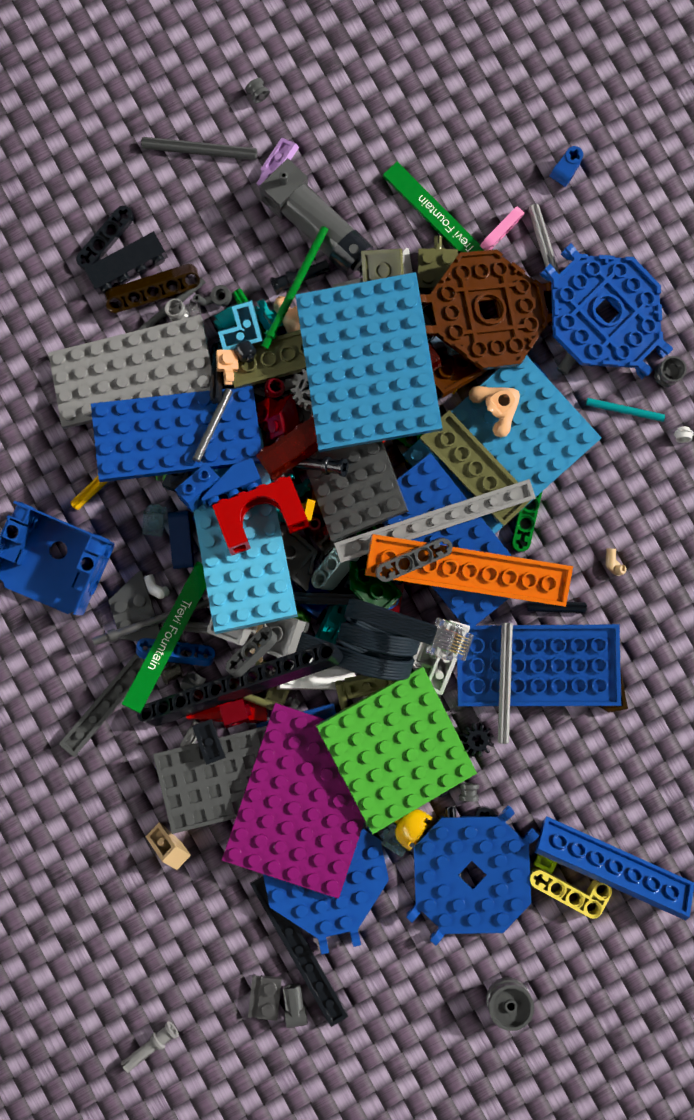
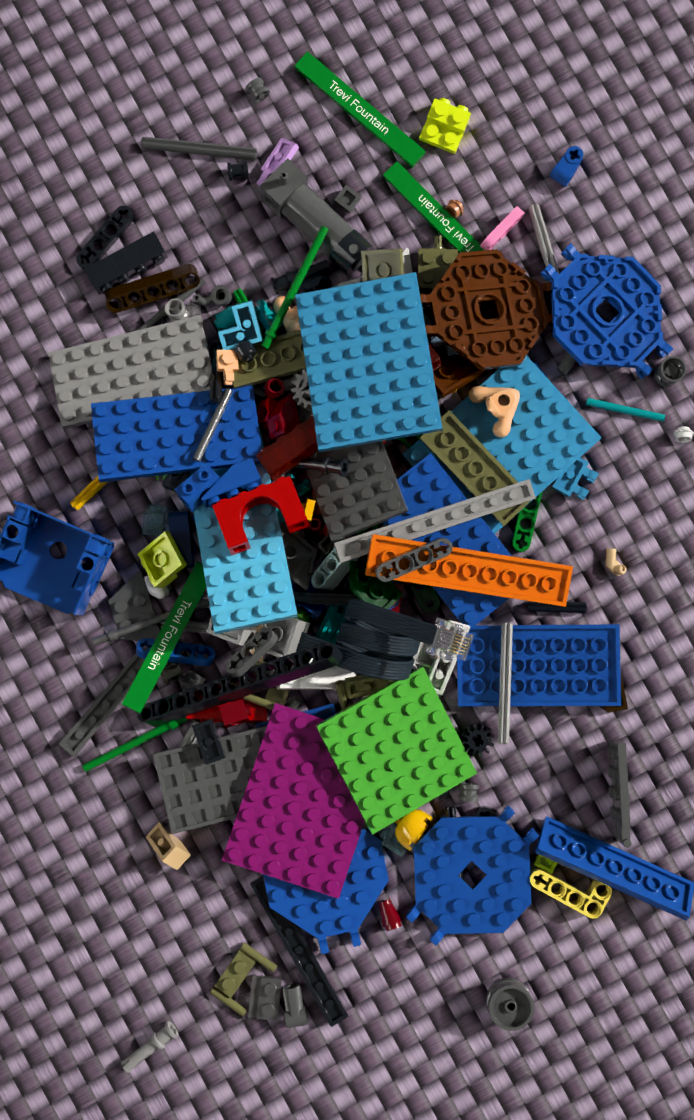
(133, 743): none -> green bar
(162, 560): none -> neon yellow plate
(236, 973): none -> olive plate
(238, 170): none -> black bush
(313, 283): none -> black beam
(347, 199): none -> dark grey plate
(360, 109): none -> green tile
(389, 915): none -> dark red cone
(423, 595): none -> dark green plate
(445, 125): none -> neon yellow plate
(454, 208): none -> nougat plate
(567, 481): none -> dark azure plate
(619, 791): none -> dark grey hinge

